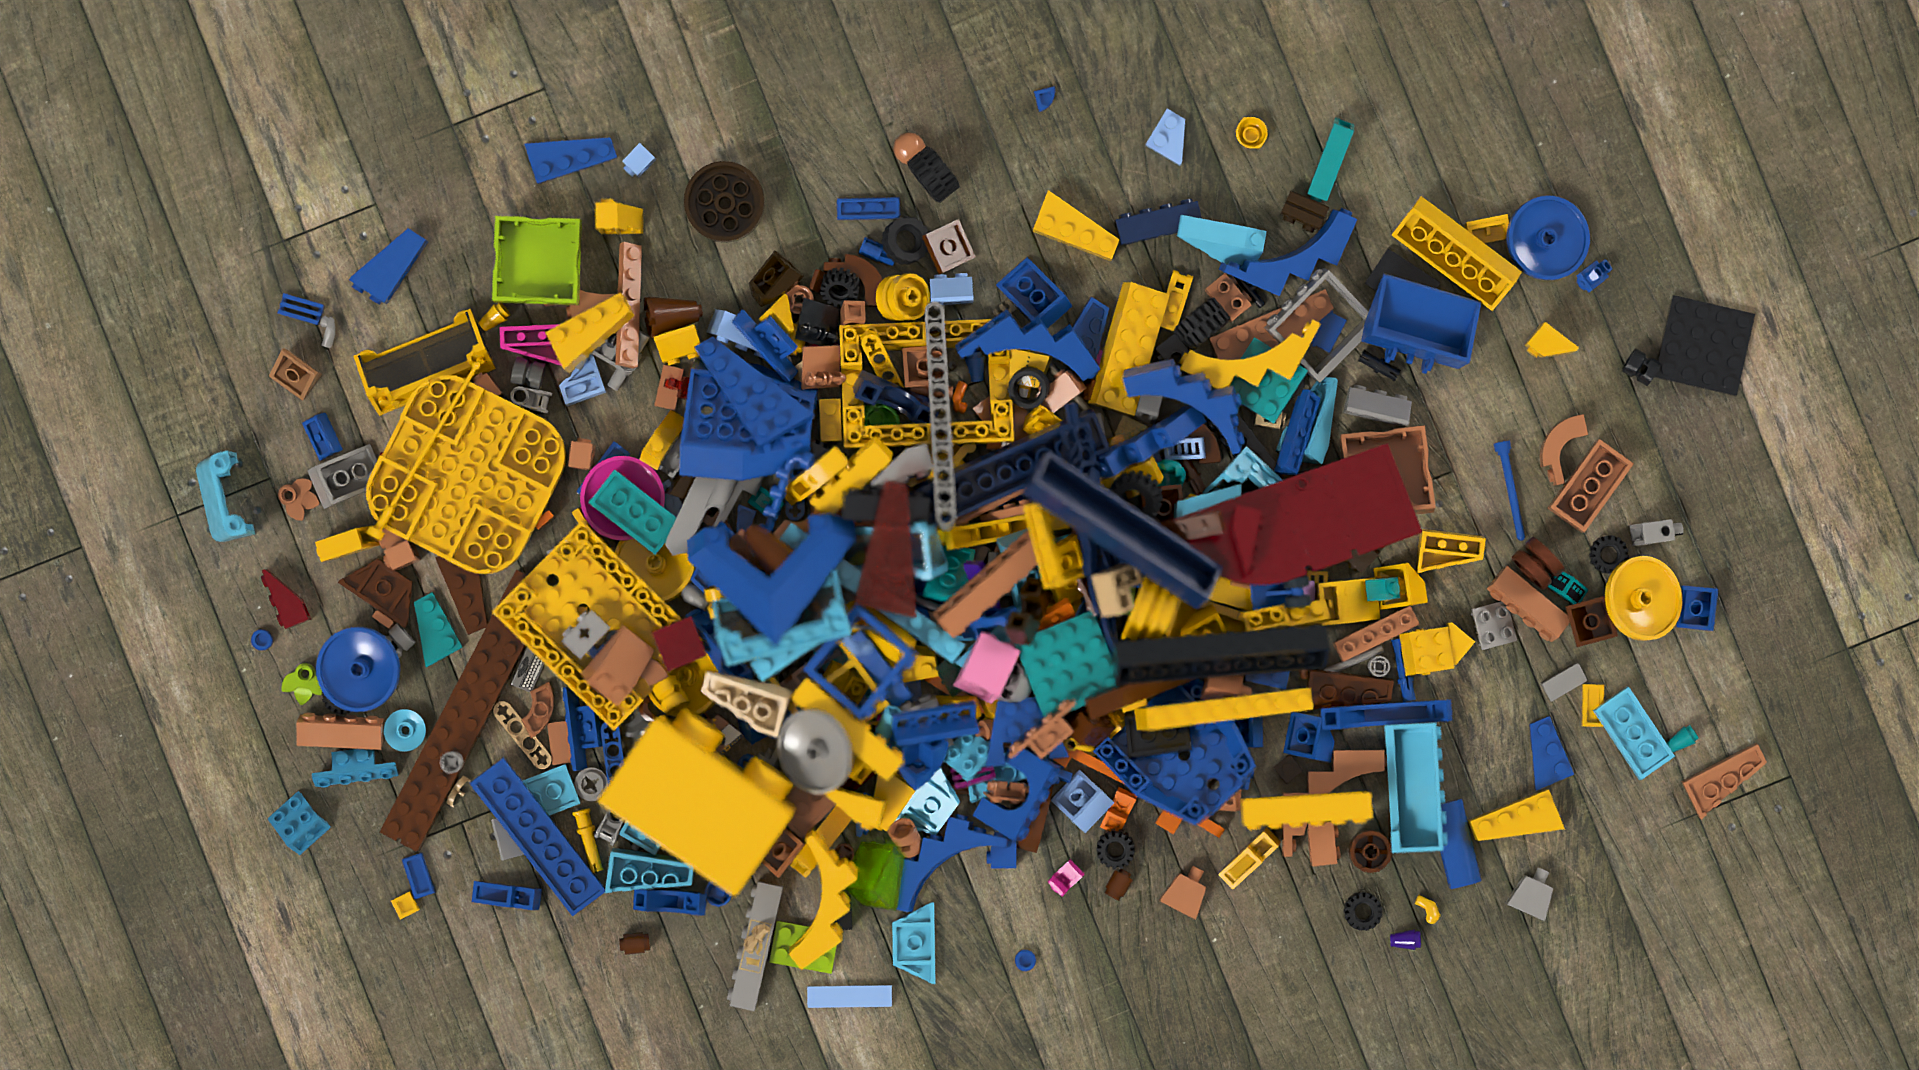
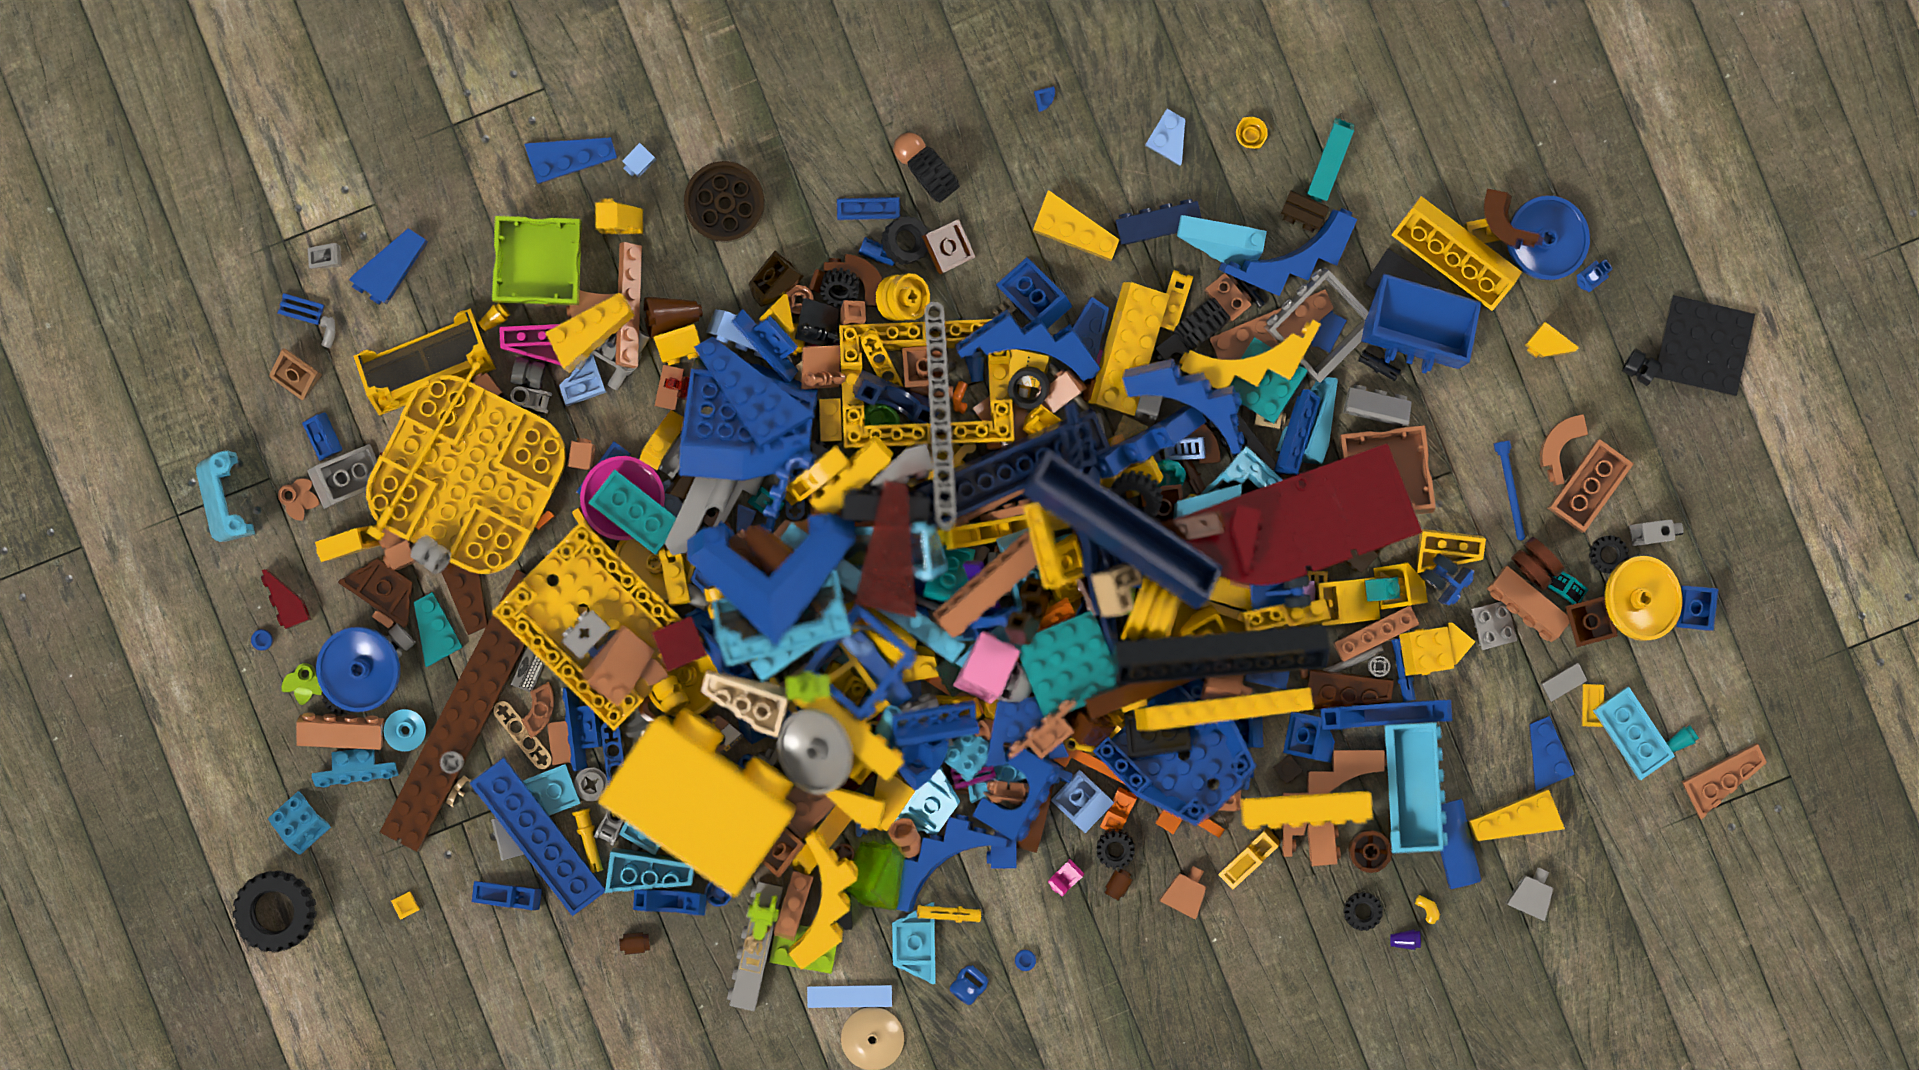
(246, 915): none -> black tyre
(325, 256): none -> light grey slope
(418, 875): blue tile -> none
(432, 555): none -> light grey wheel
(675, 578): none -> yellow plate
(762, 916): none -> lime hinge
(793, 906): none -> nougat arch
(808, 687): none -> lime hinge
(876, 1023): none -> tan dish
(950, 913): none -> yellow pin
(951, 290): light blue slope -> none
(965, 989): none -> blue piece
(1439, 575): none -> plate
(1496, 214): none -> reddish brown arch

